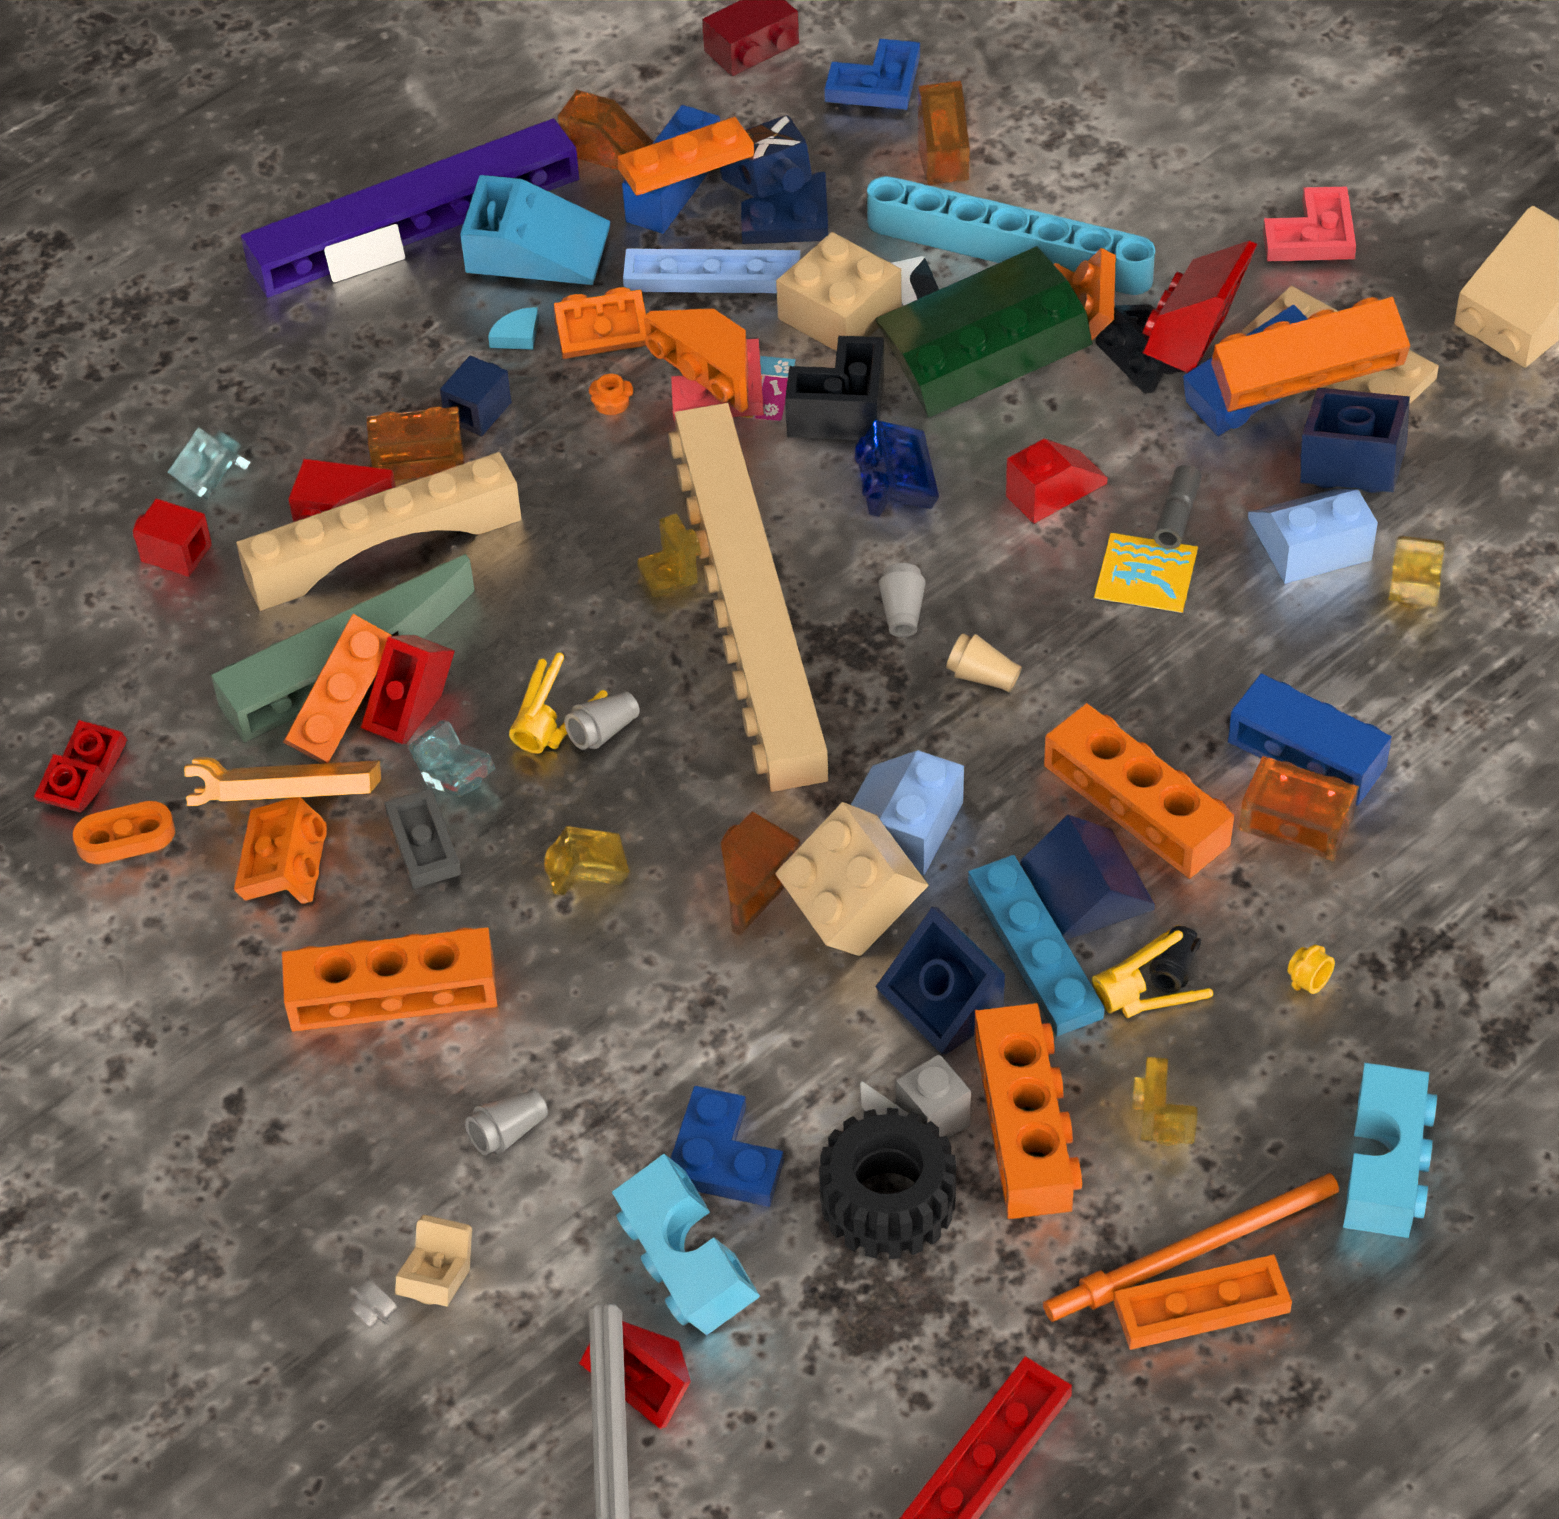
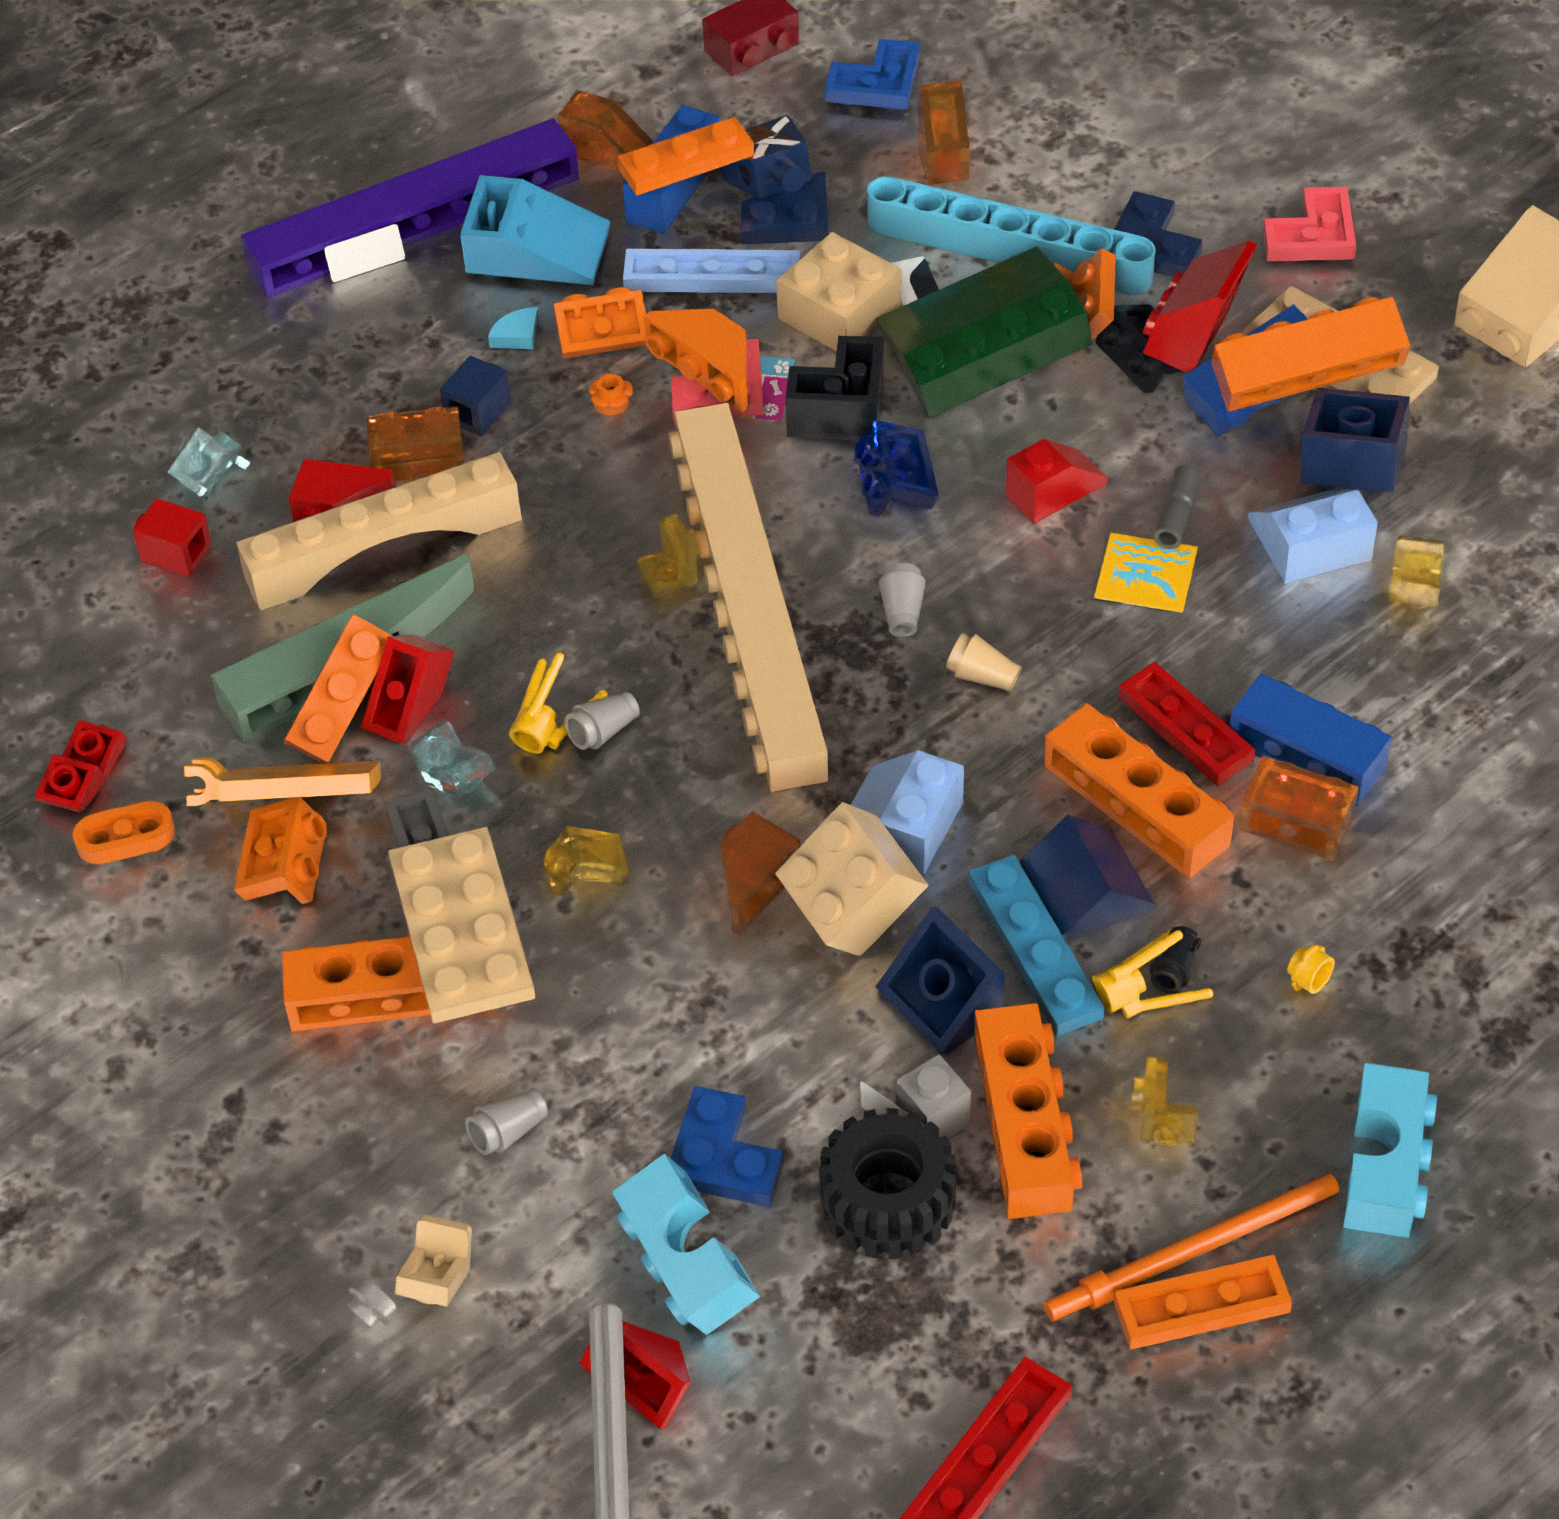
(461, 925): none -> tan plate
(1149, 218): none -> dark blue plate
(1186, 723): none -> red plate

